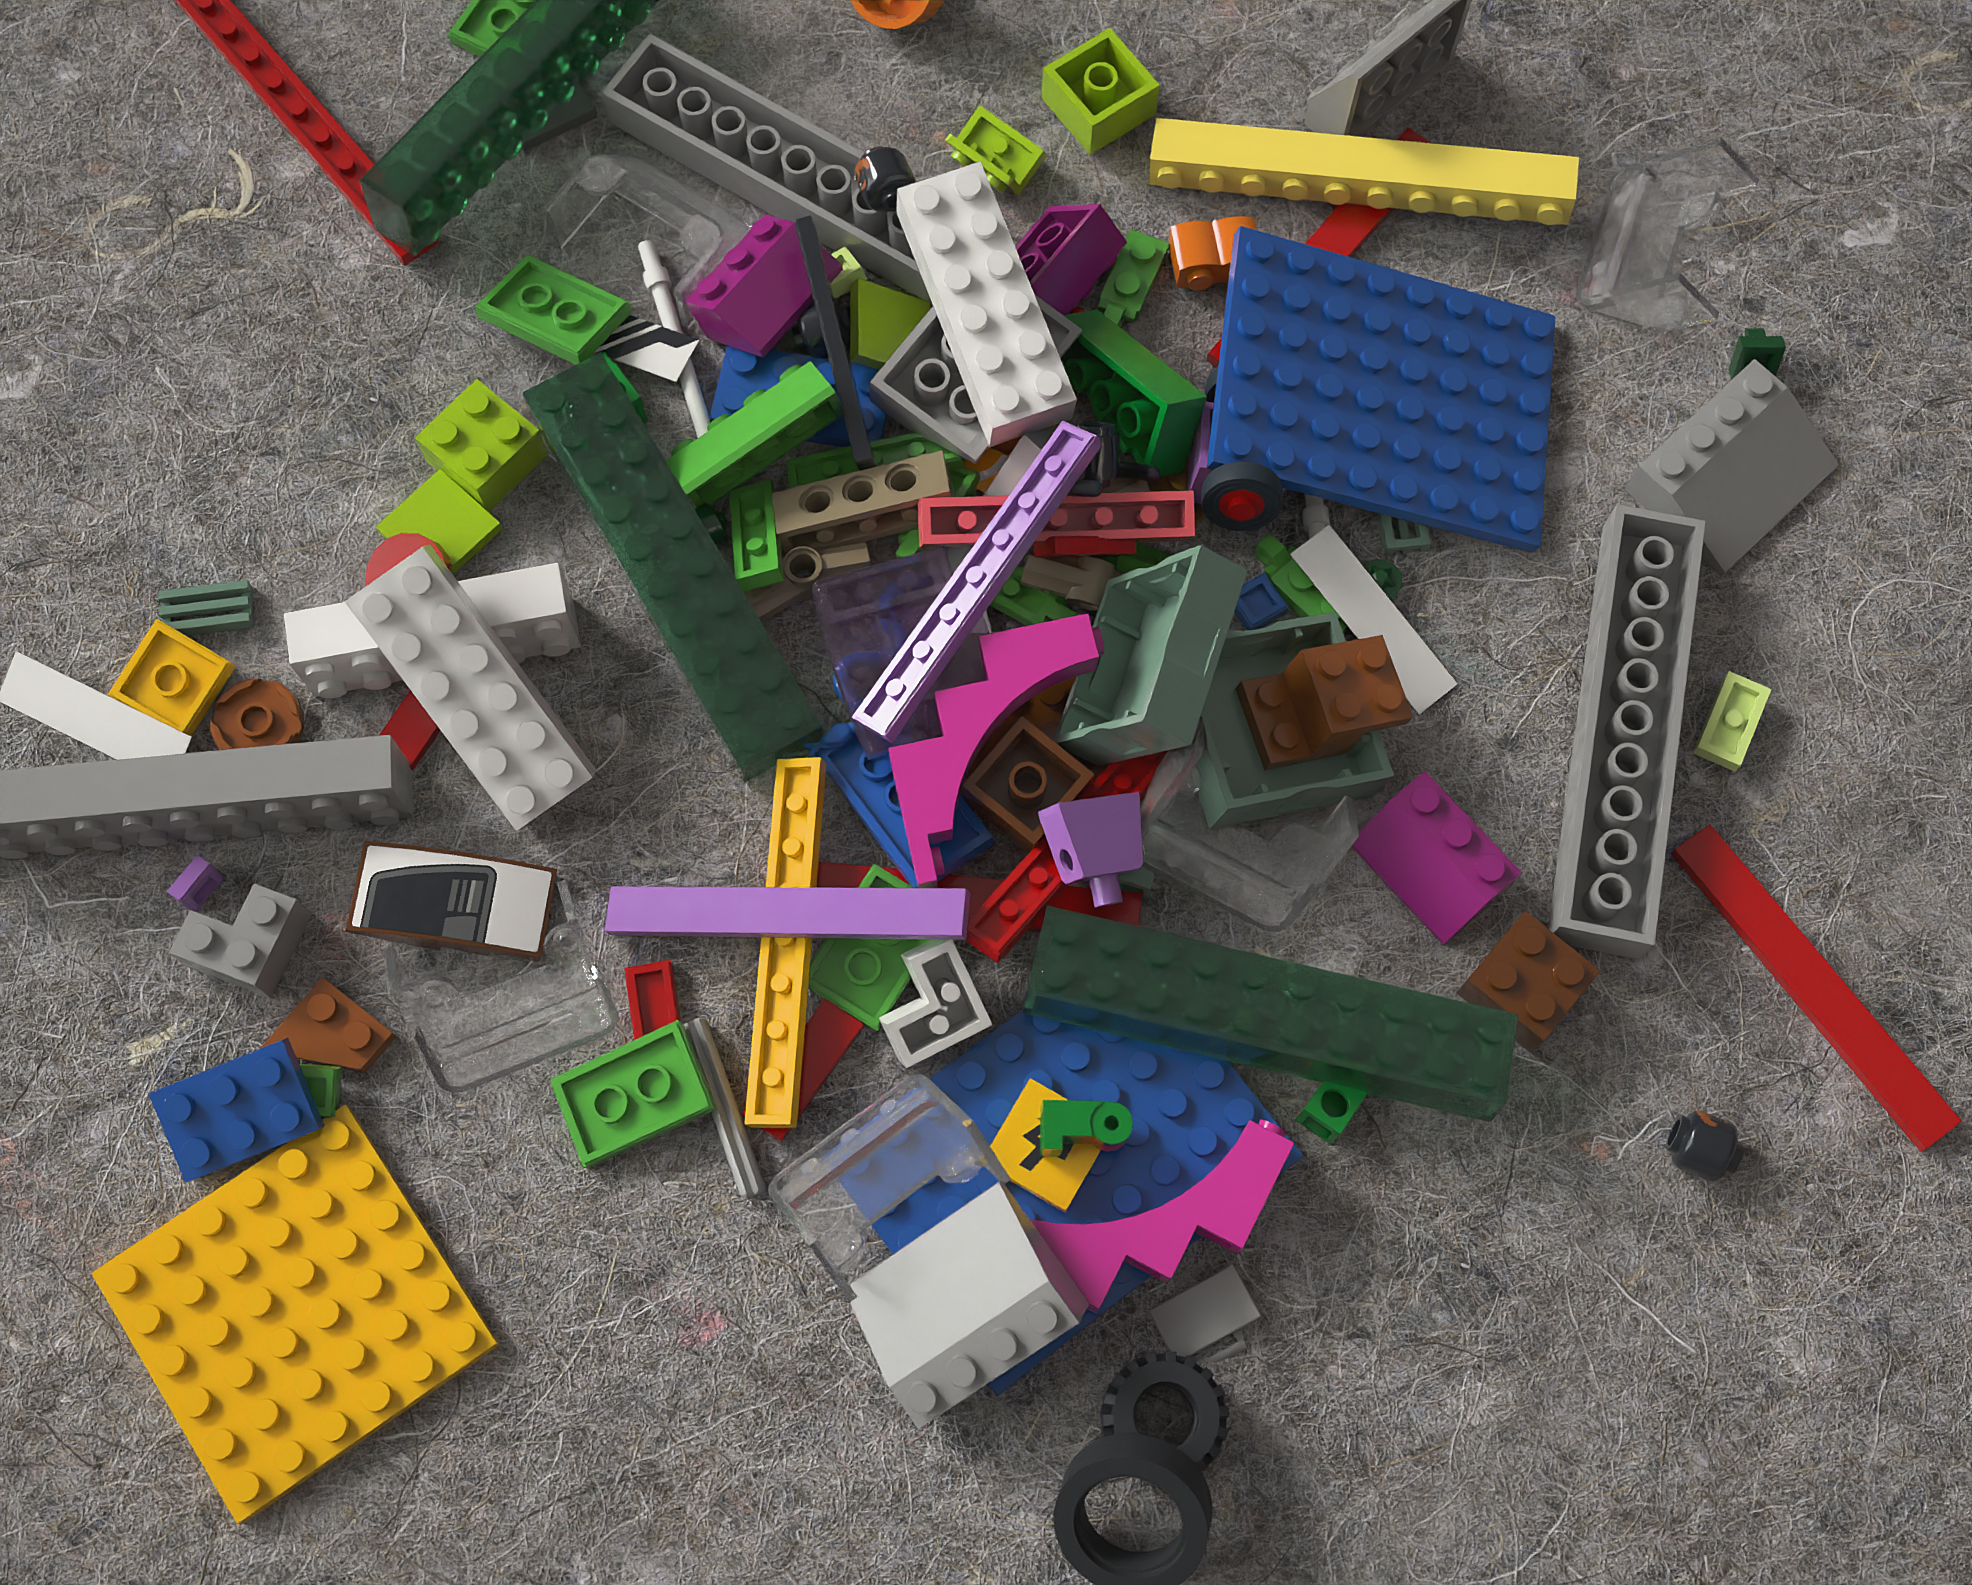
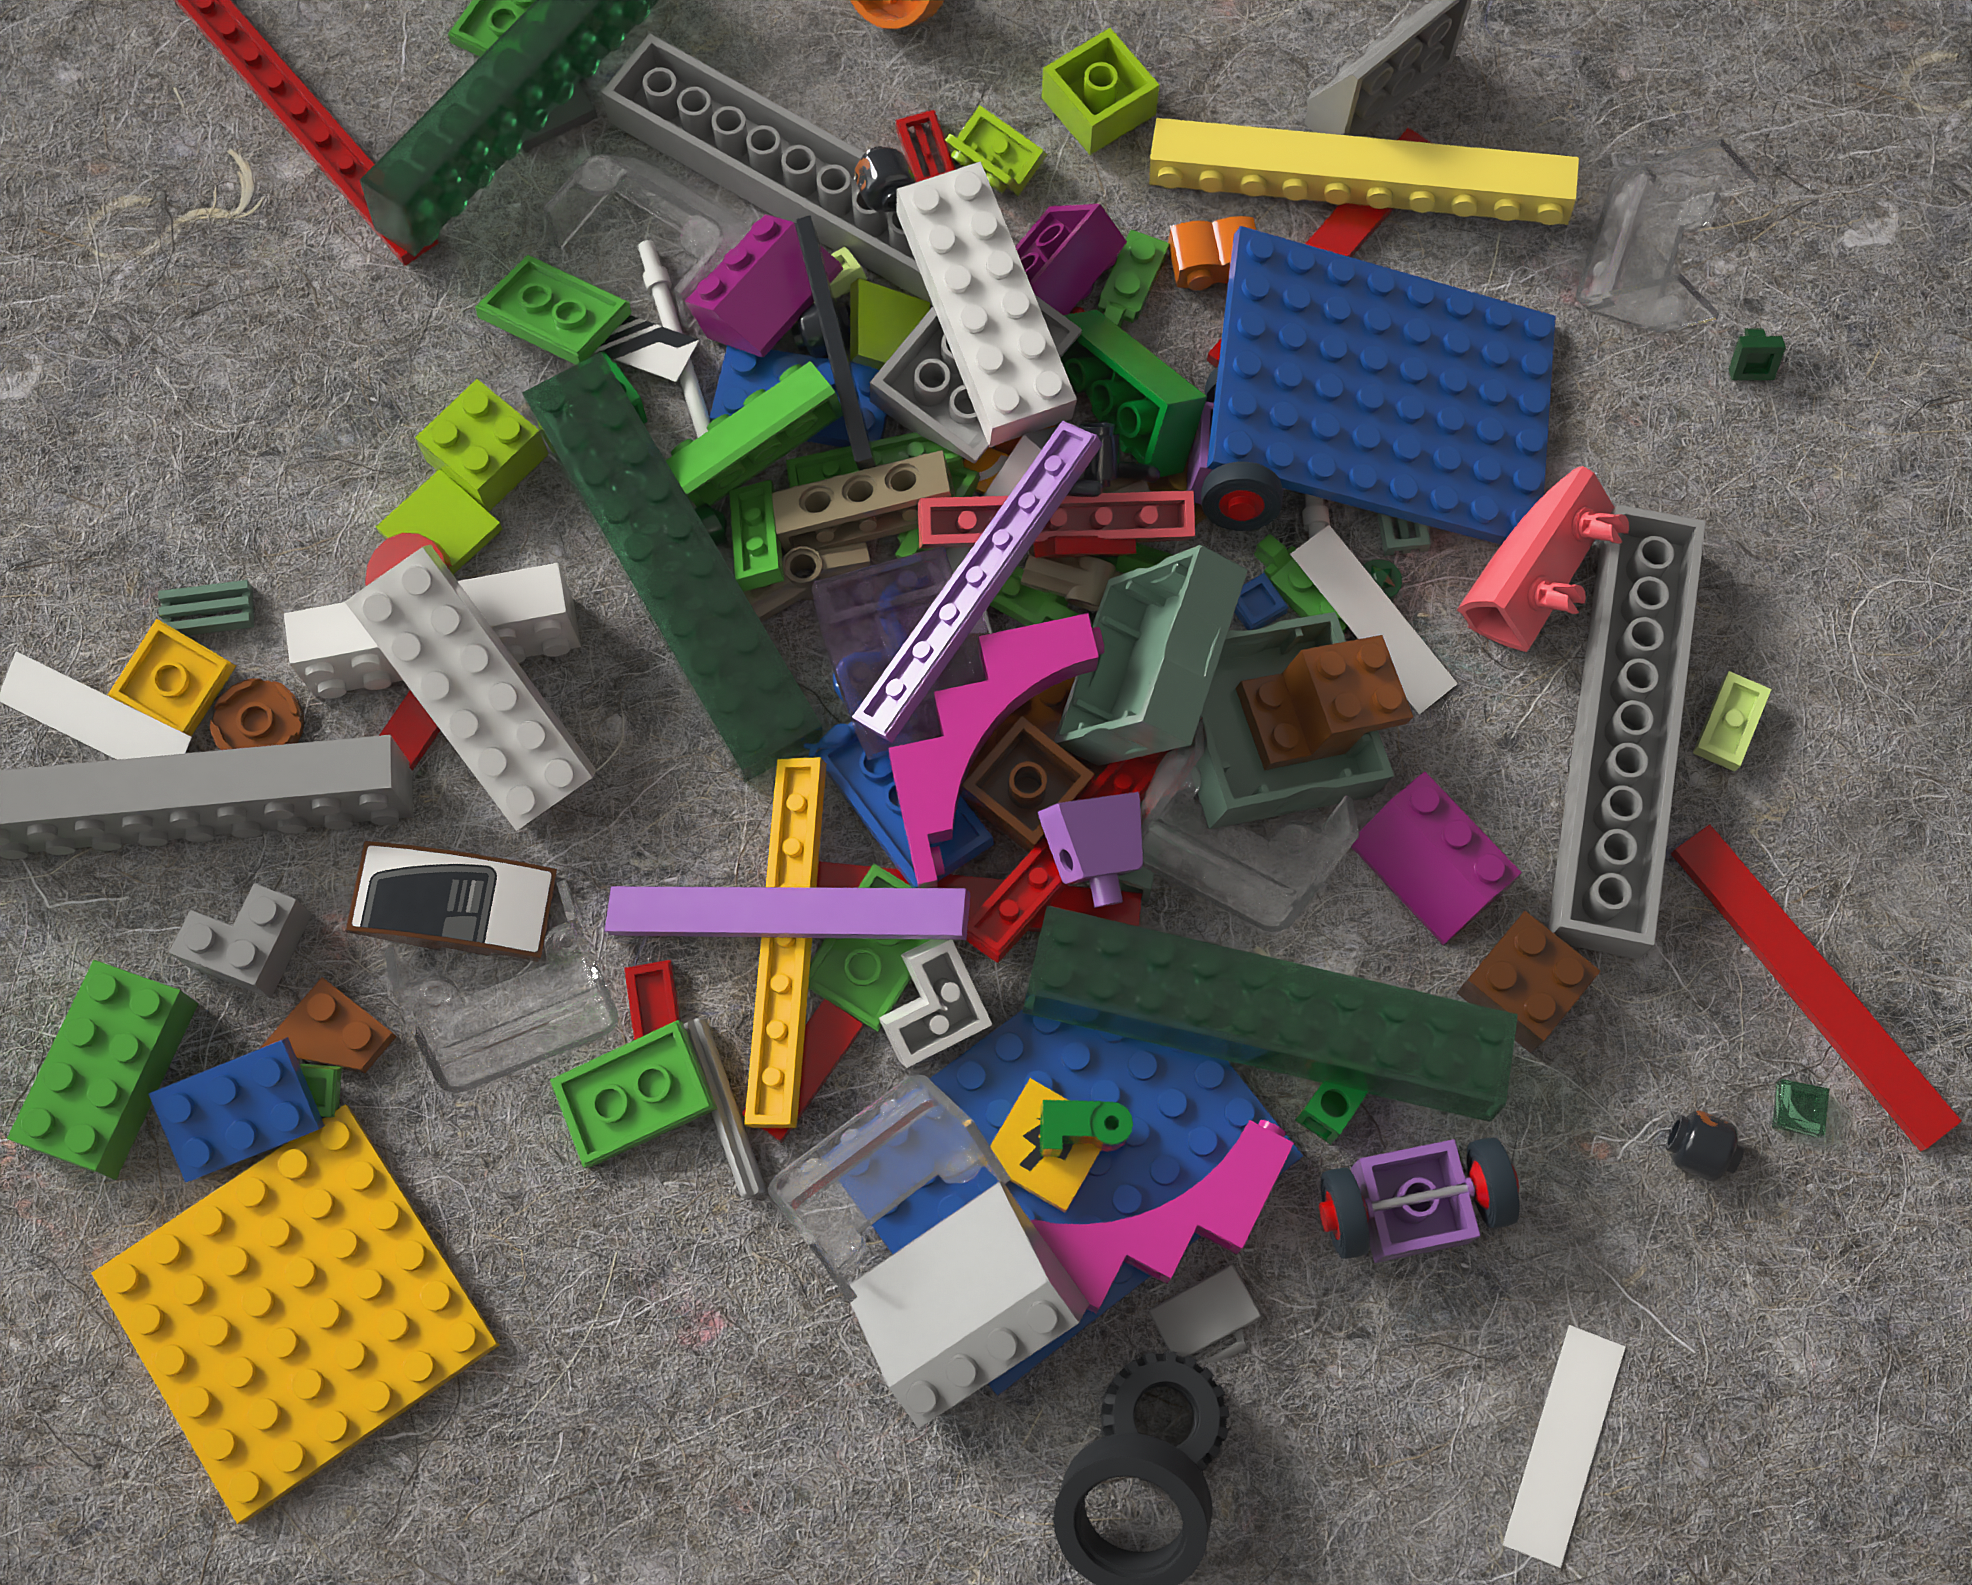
(102, 1069): none -> bright green brick
(195, 884): medium lavender tile -> none
(916, 122): none -> red tile
(1418, 1199): none -> brick
(1538, 561): none -> coral piece
(1564, 1446): none -> white sticker
(1736, 465): light grey slope -> none
(1800, 1108): none -> clear green tile

